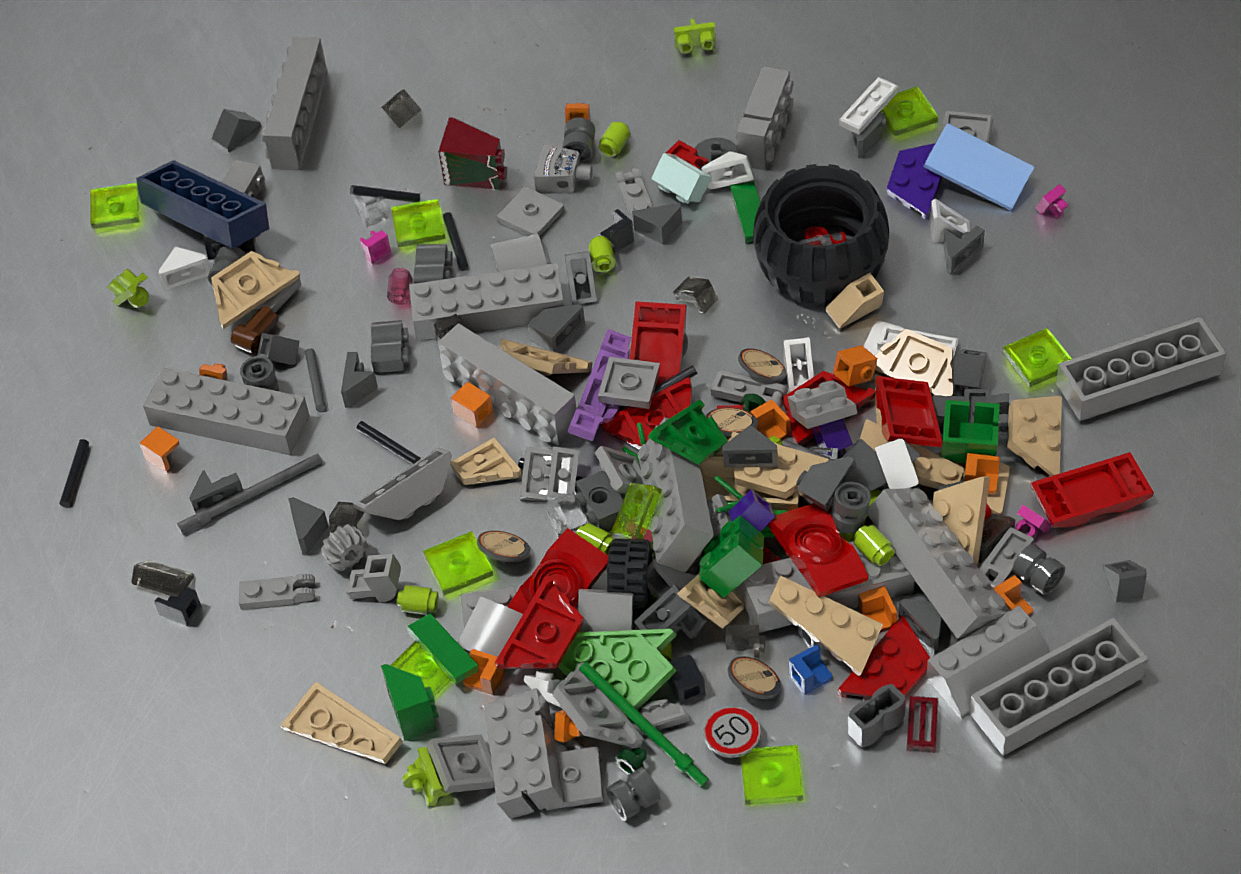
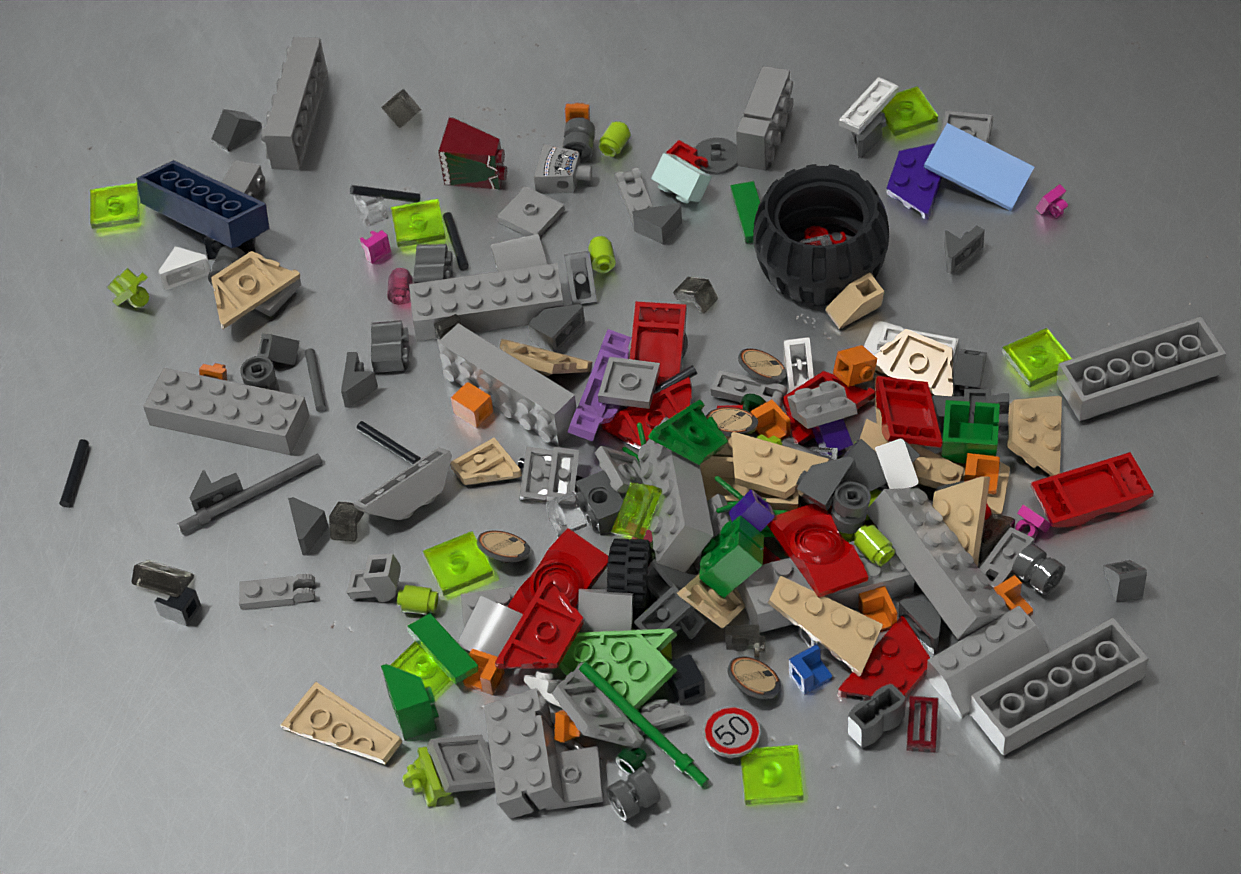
(158, 446): orange panel -> none
(249, 336): reddish brown piece -> none
(344, 547): light grey gear -> none
(596, 536): lime brick -> none
(621, 232): black panel -> none
(694, 35): lime hips -> none
(728, 170): white slope -> none
(750, 449): dark grey slope -> none
(944, 219): white slope -> none

